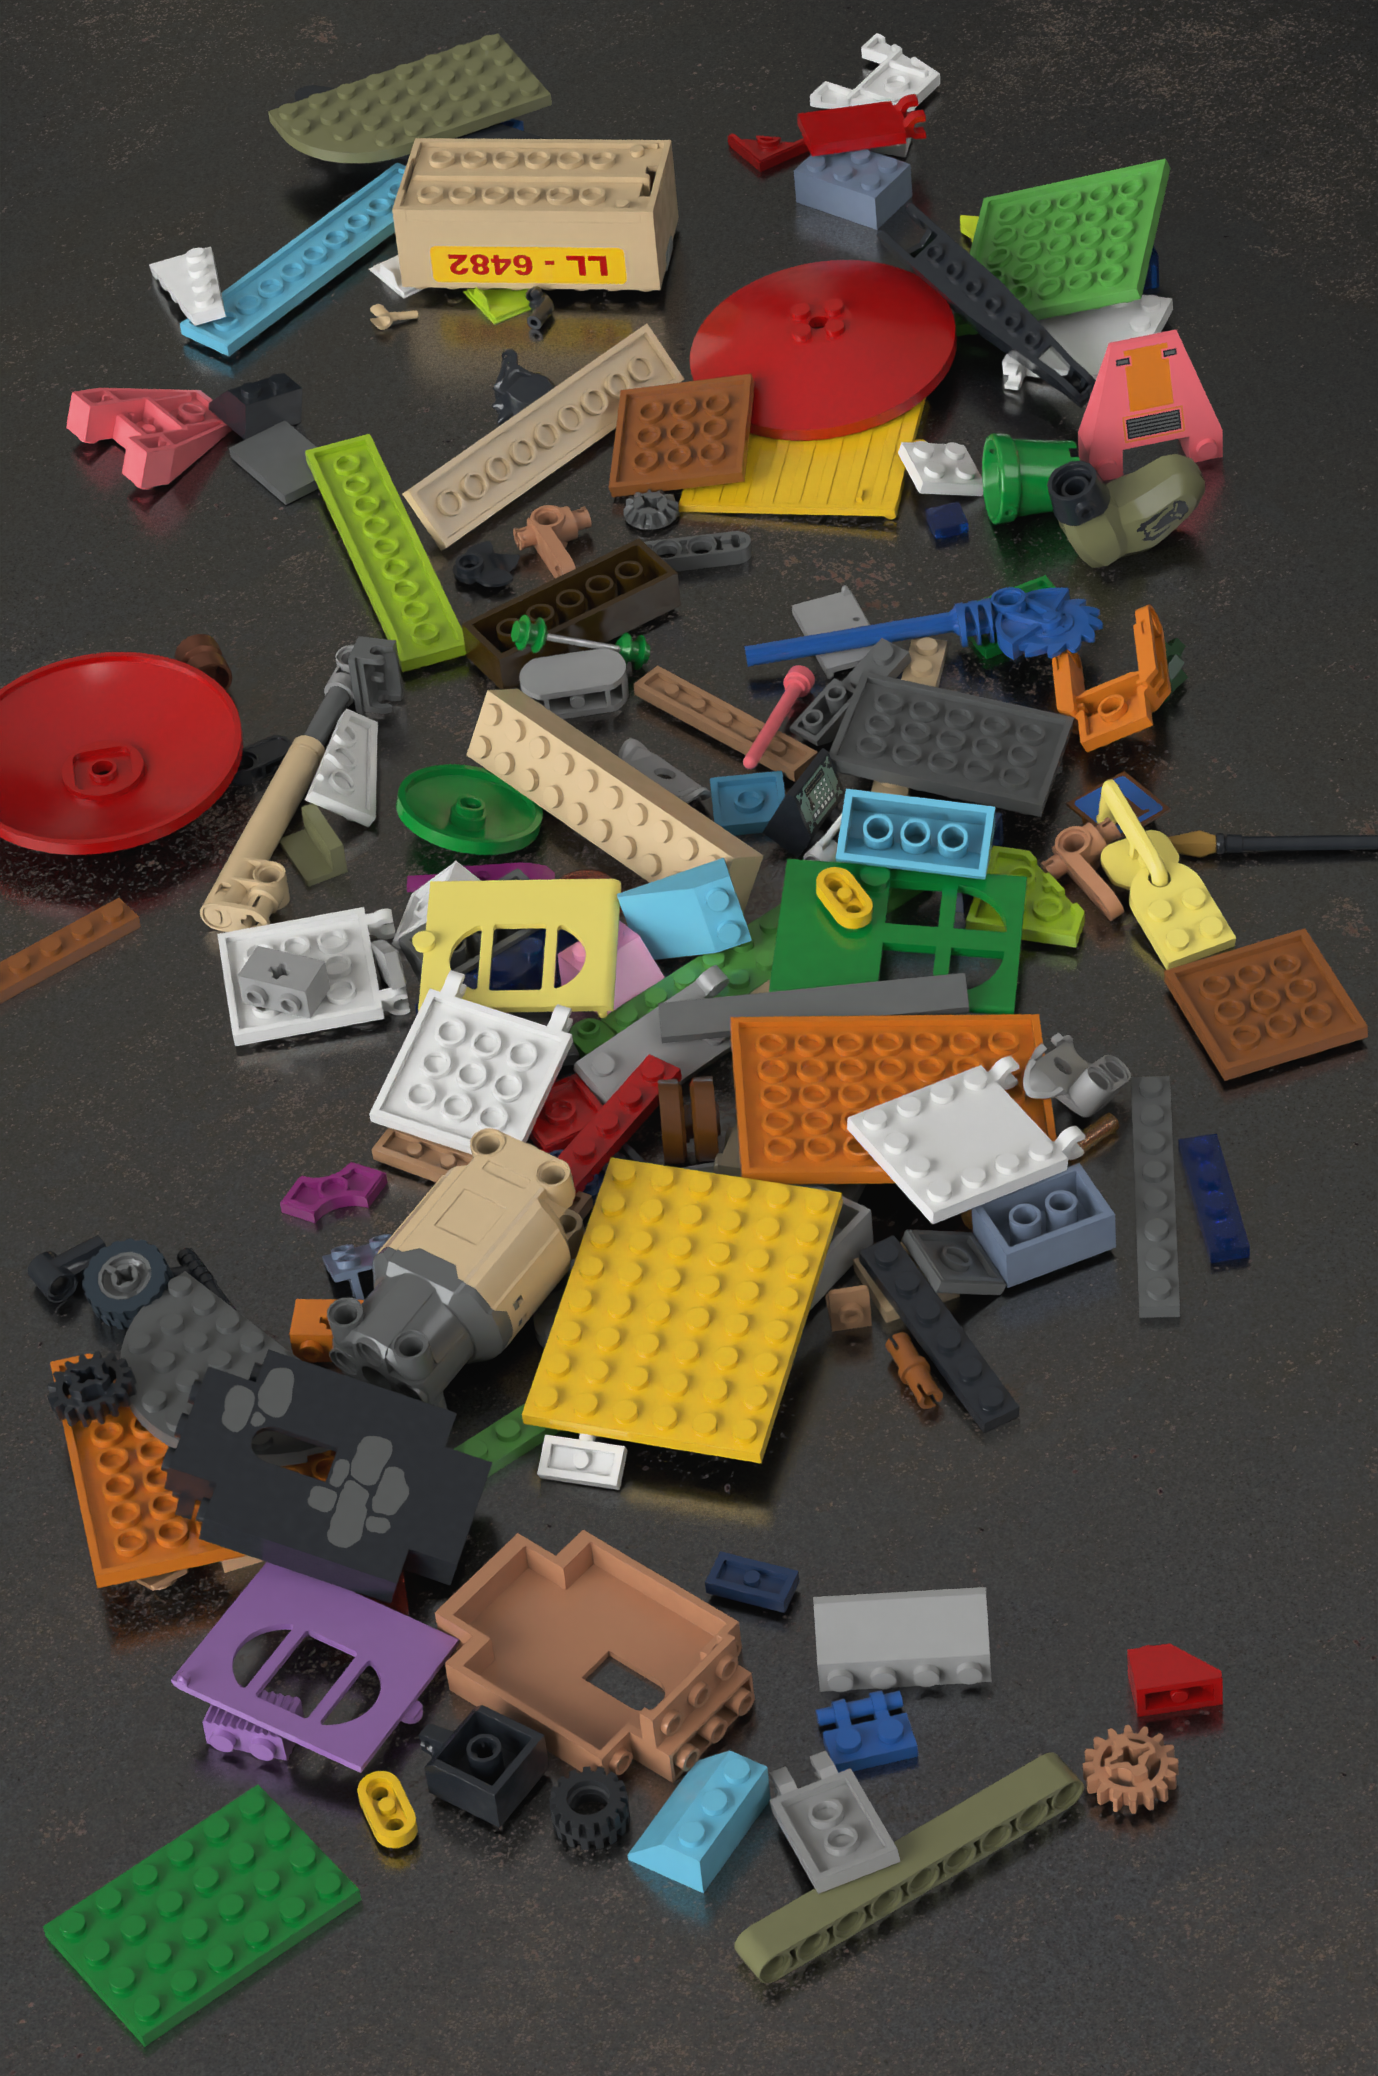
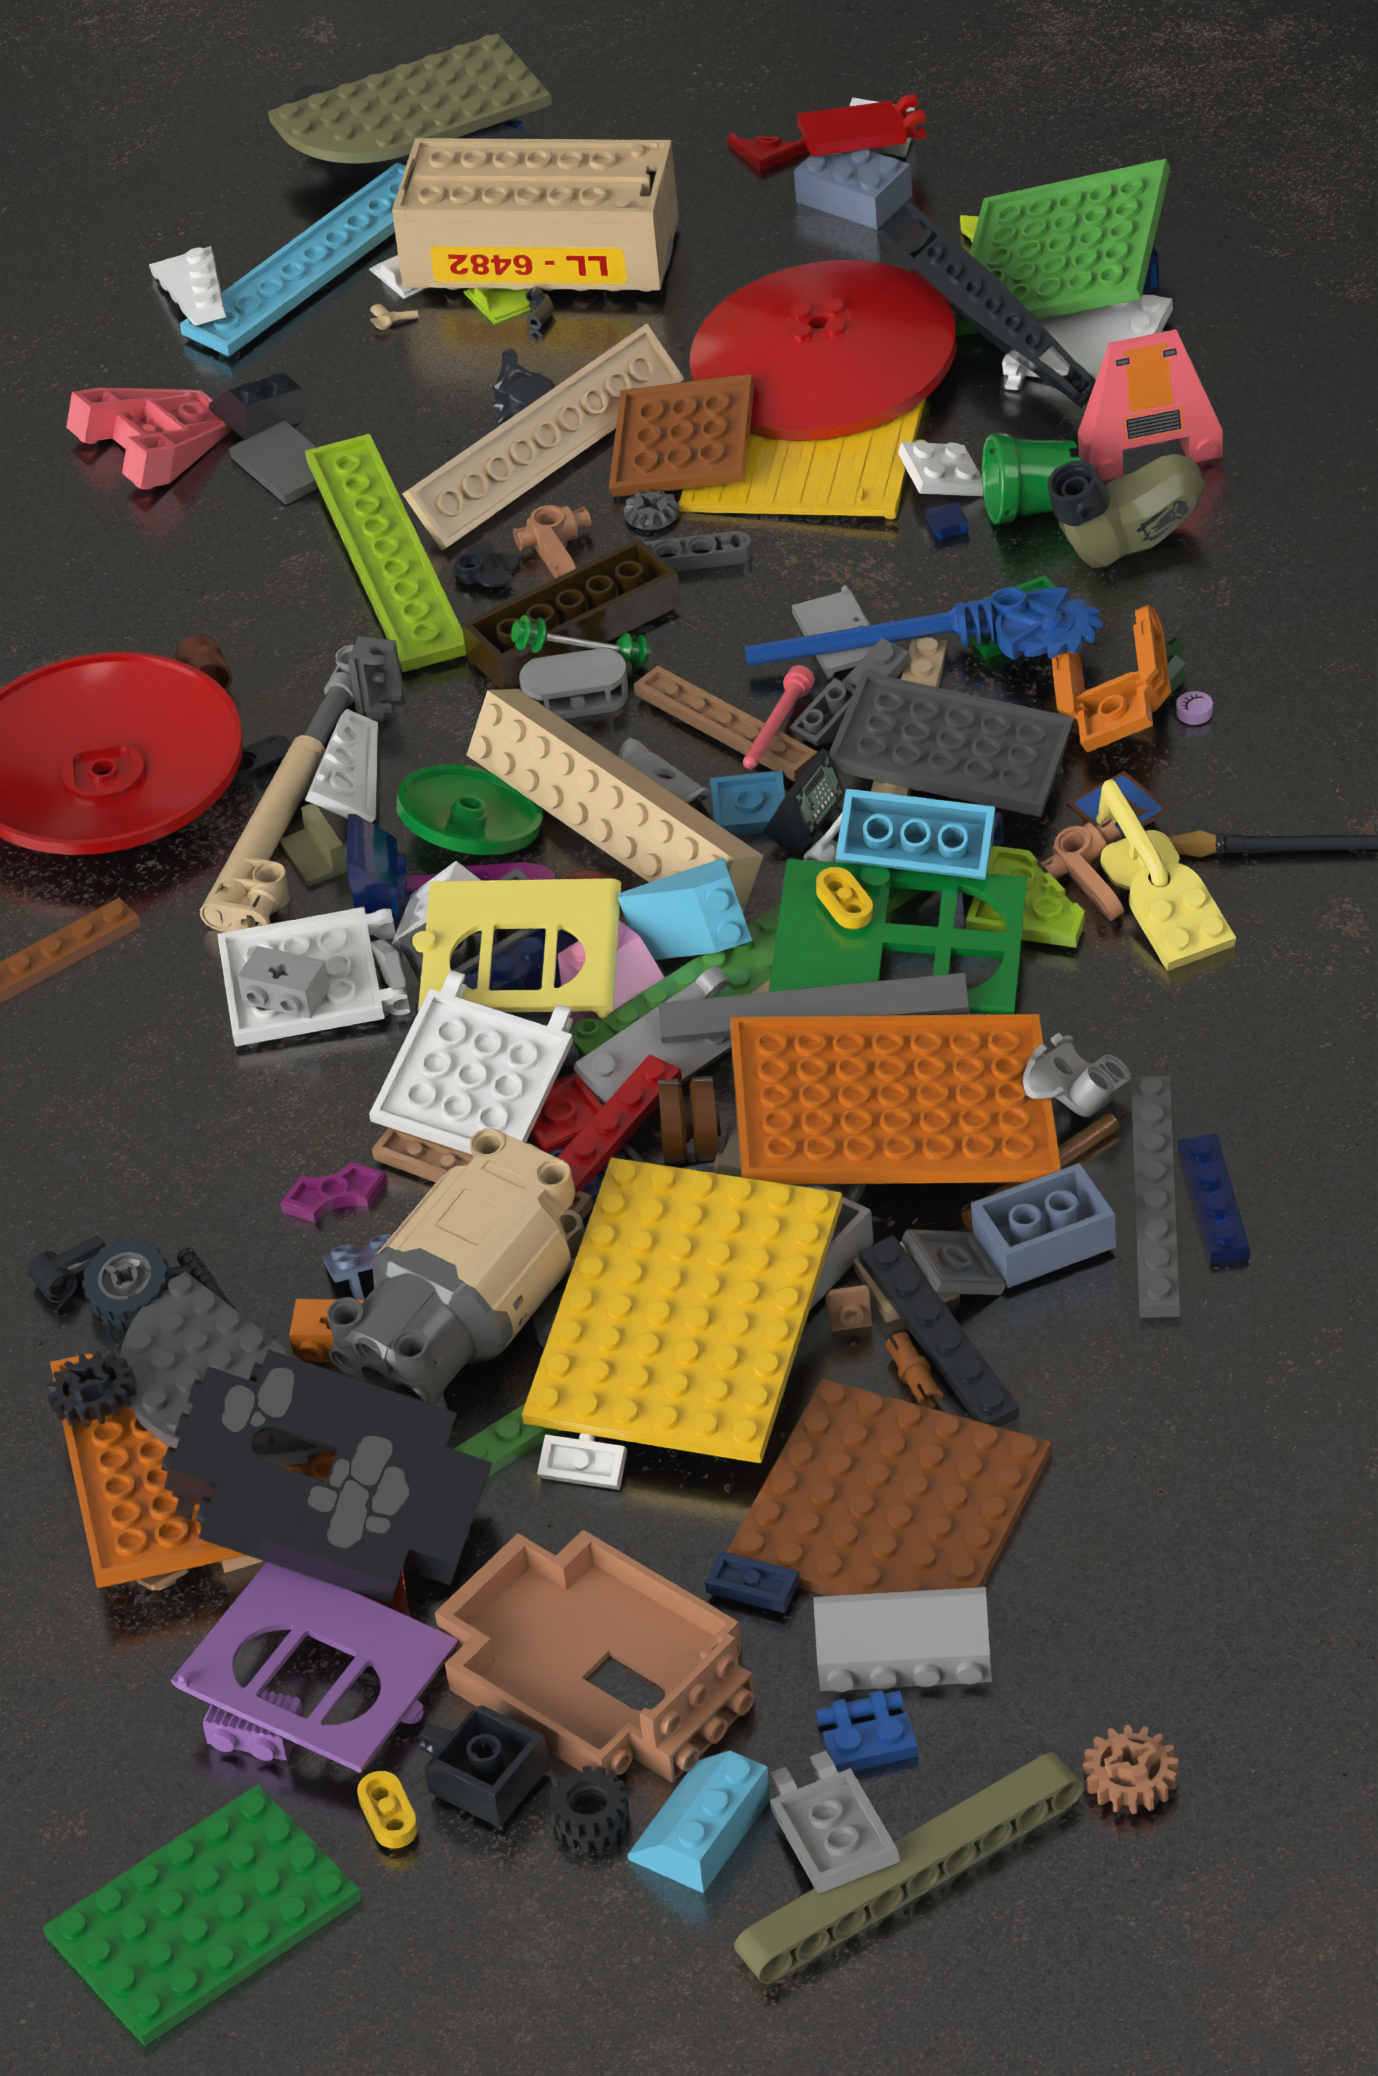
(374, 867): none -> clear blue slope
(888, 82): white wing -> none
(889, 1496): none -> dark orange plate
(962, 1142): white plate -> none
(1171, 1680): red slope -> none
(1194, 707): none -> lavender tile
(1265, 1004): dark orange plate -> none

